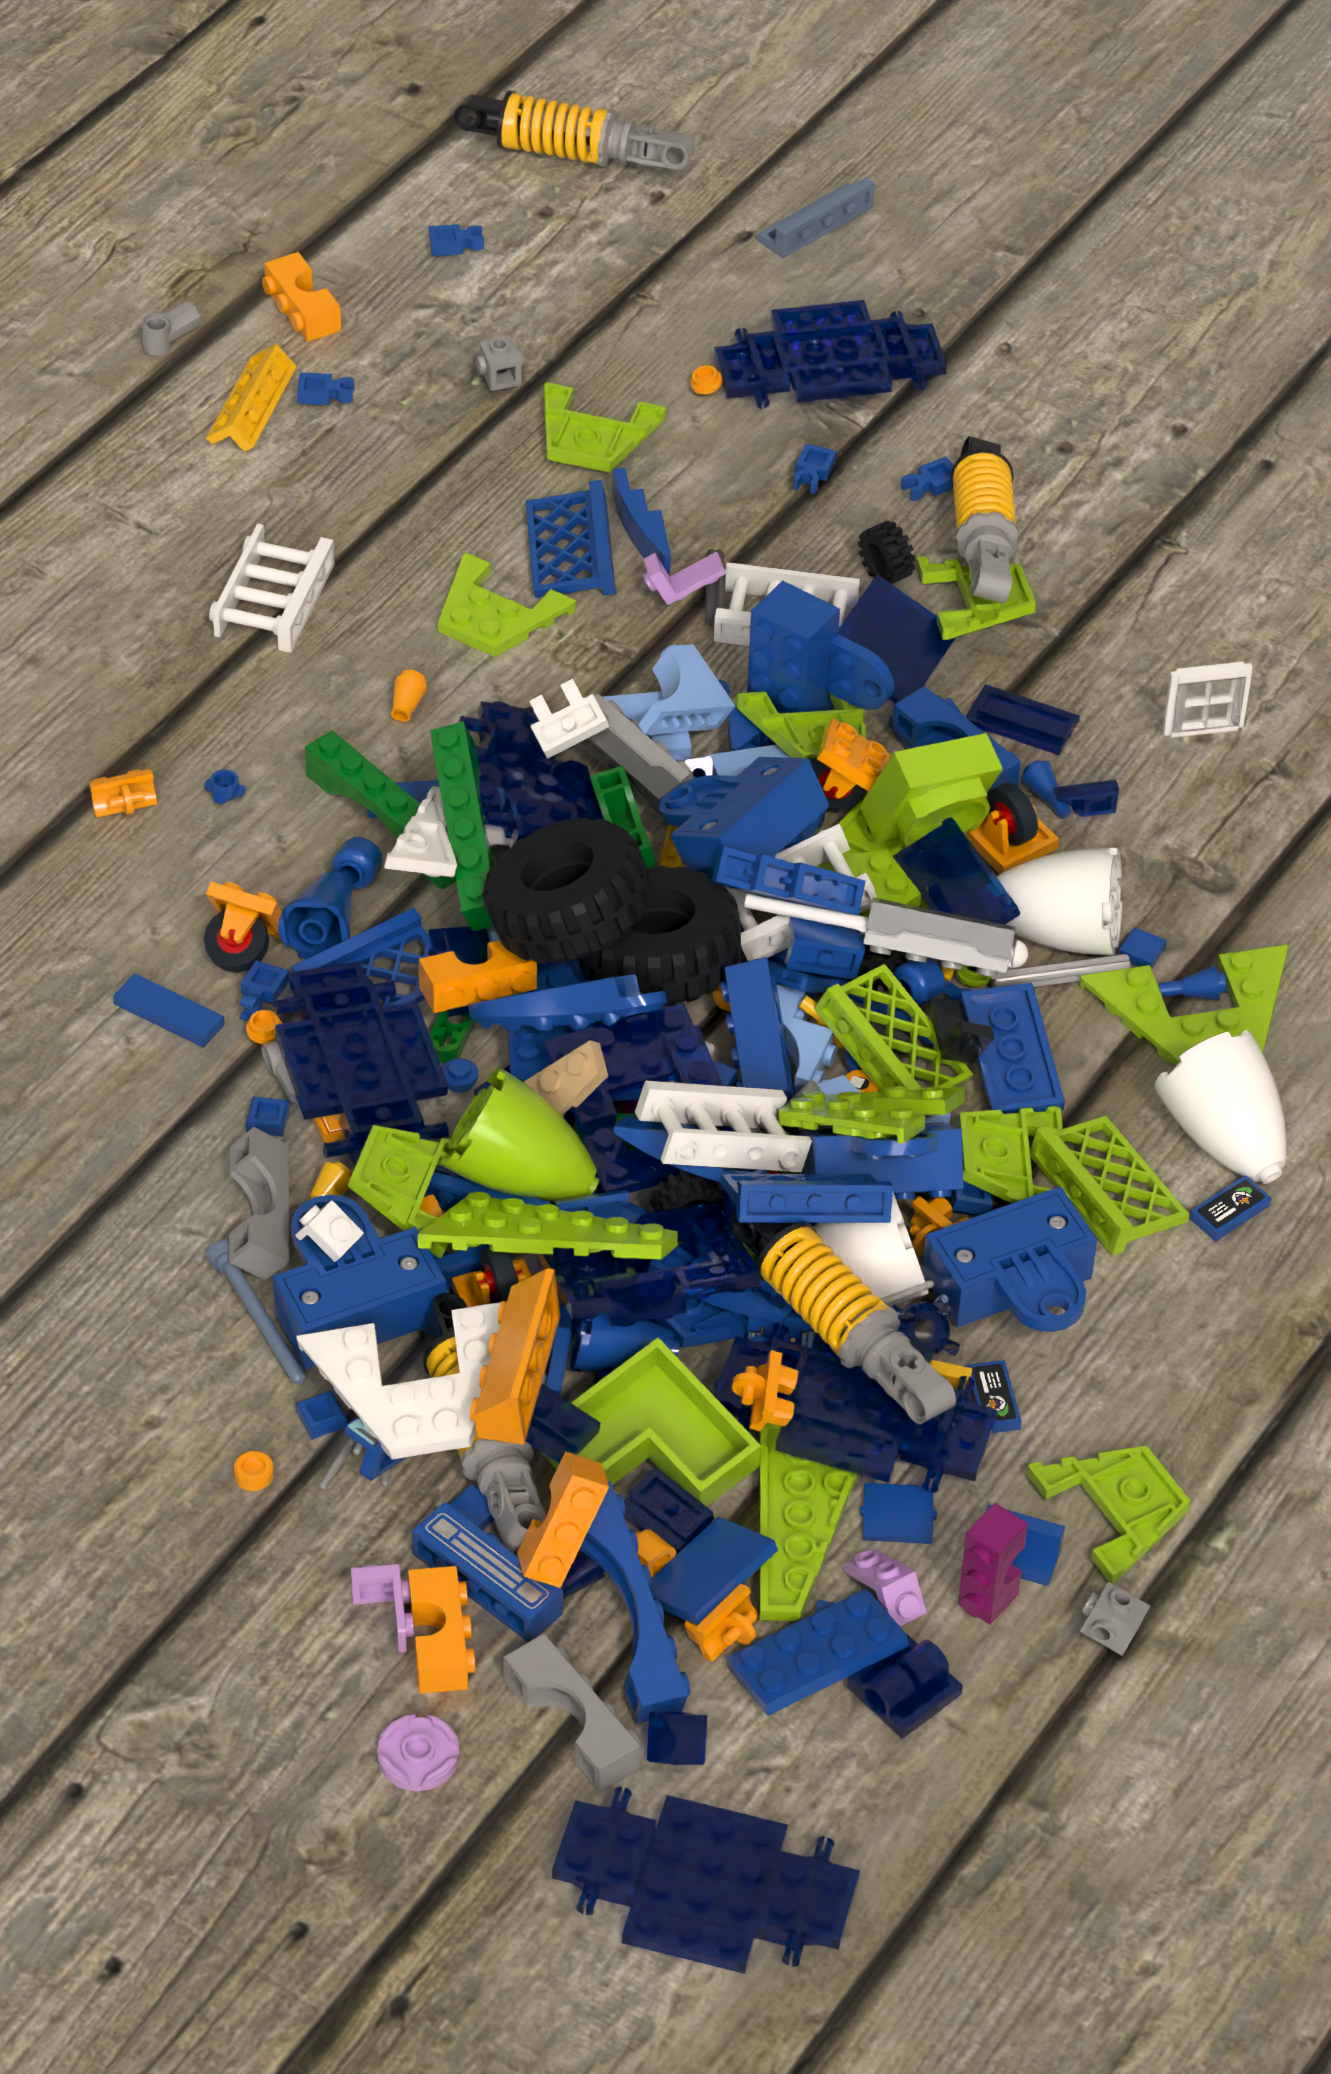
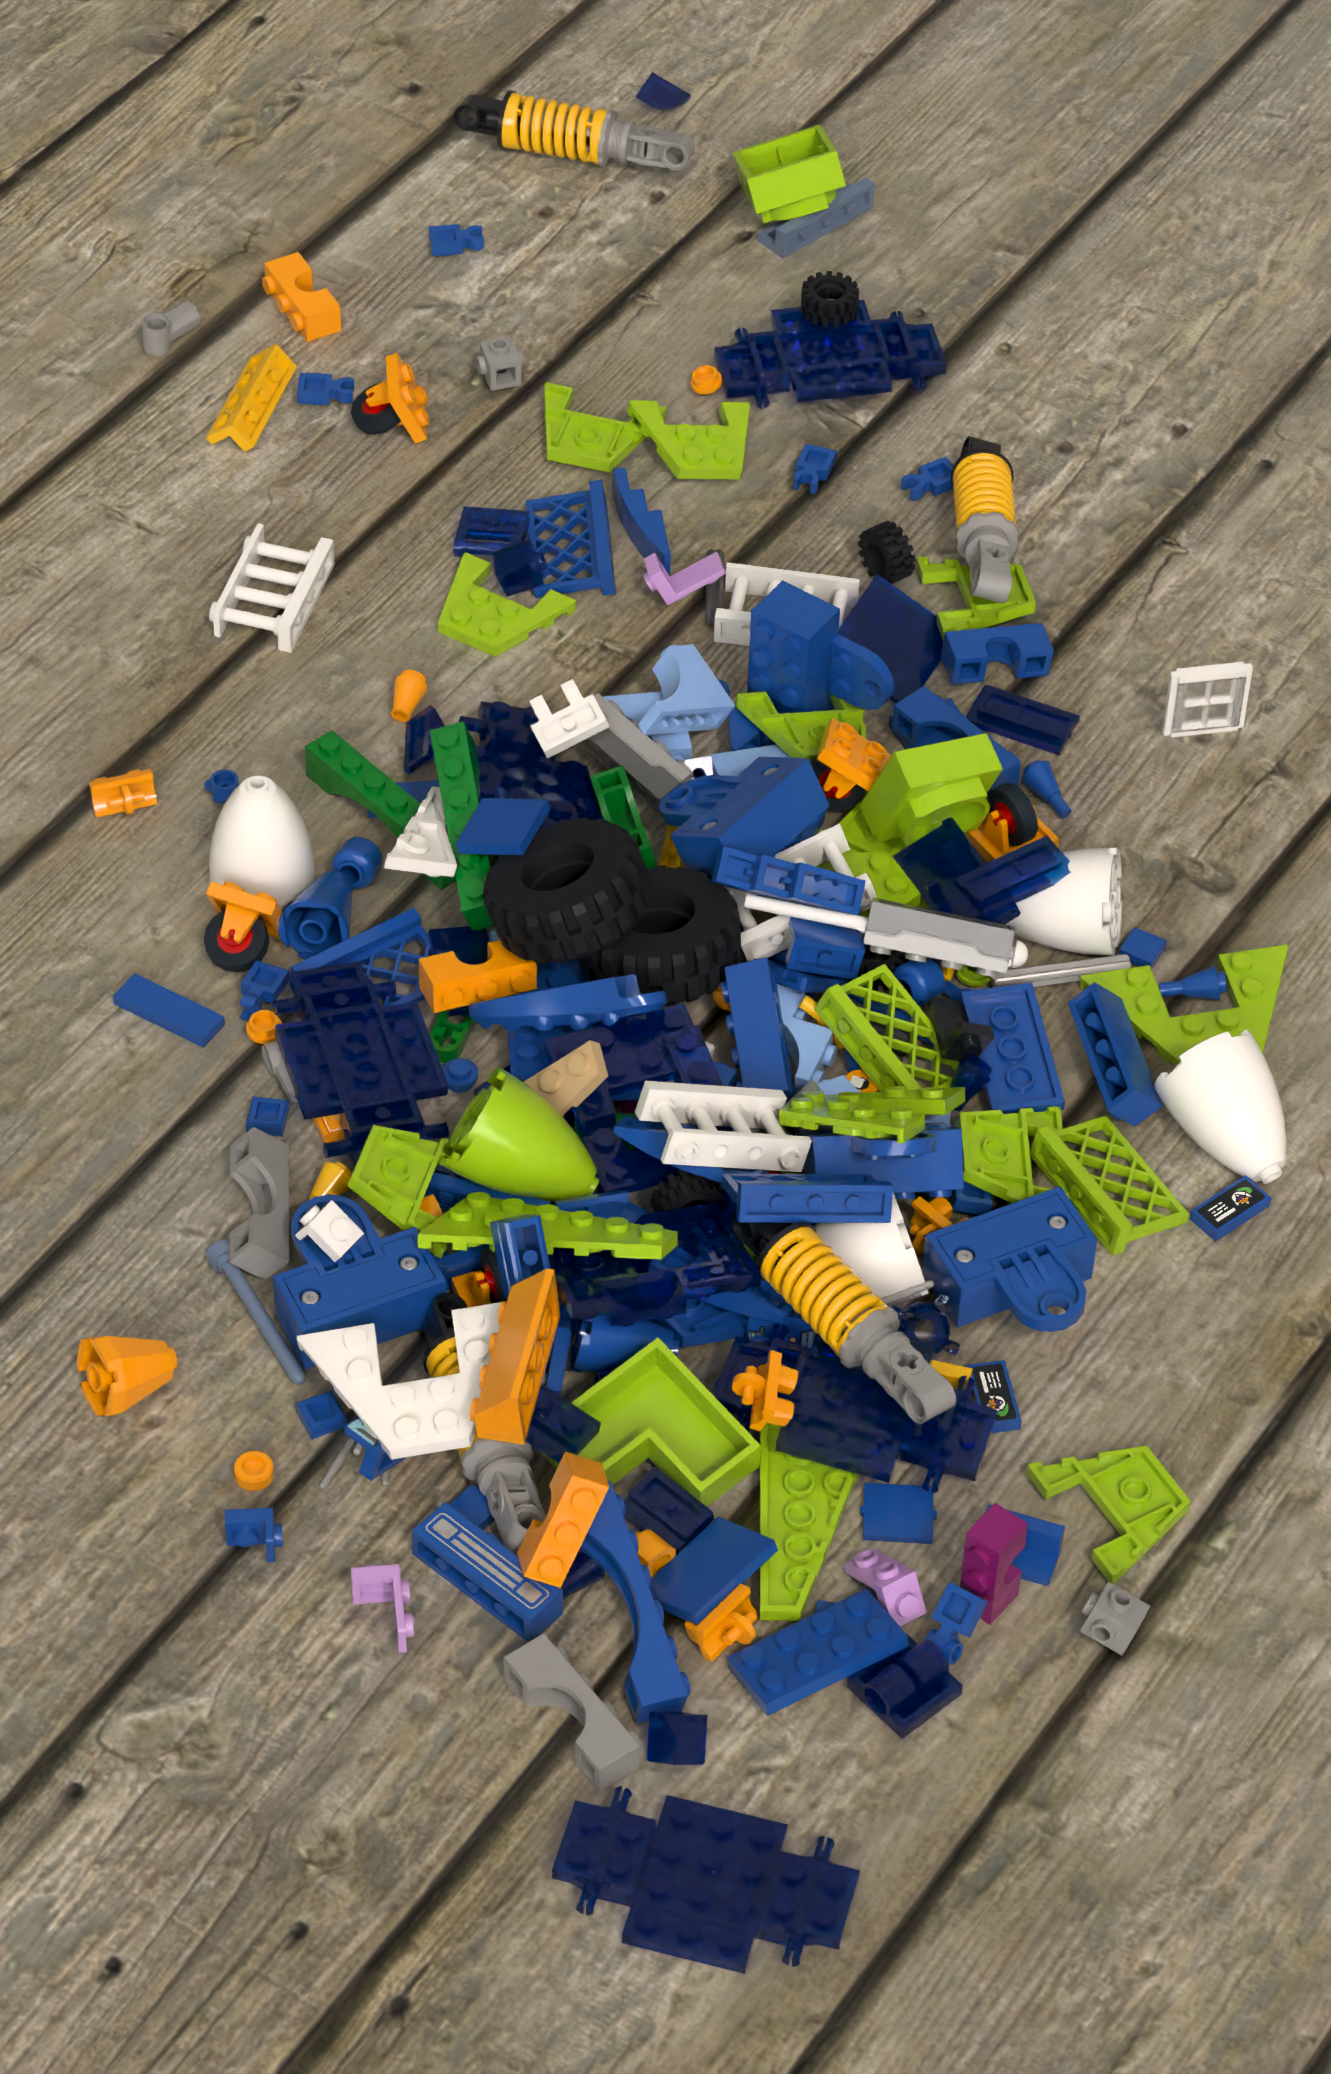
(122, 1370): none -> light orange cone
(253, 1527): none -> blue bracket
(262, 843): none -> white cylinder
(393, 403): none -> light orange plate
(418, 739): none -> clear blue slope
(418, 1752): lavender tile -> none
(437, 1602): light orange arch -> none
(489, 525): none -> clear blue plate
(503, 826): none -> blue tile
(519, 567): none -> clear blue brick
(519, 1249): none -> blue brick
(662, 94): none -> clear blue brick
(697, 449): none -> lime wing
(790, 174): none -> lime container
(820, 289): none -> black tyre
(958, 1613): none -> blue plate
(973, 1075): none -> clear blue cone
(1014, 876): none -> clear blue piece
(1019, 646): none -> blue arch
(1090, 798): clear blue tile -> none
(1114, 1054): none -> blue brick

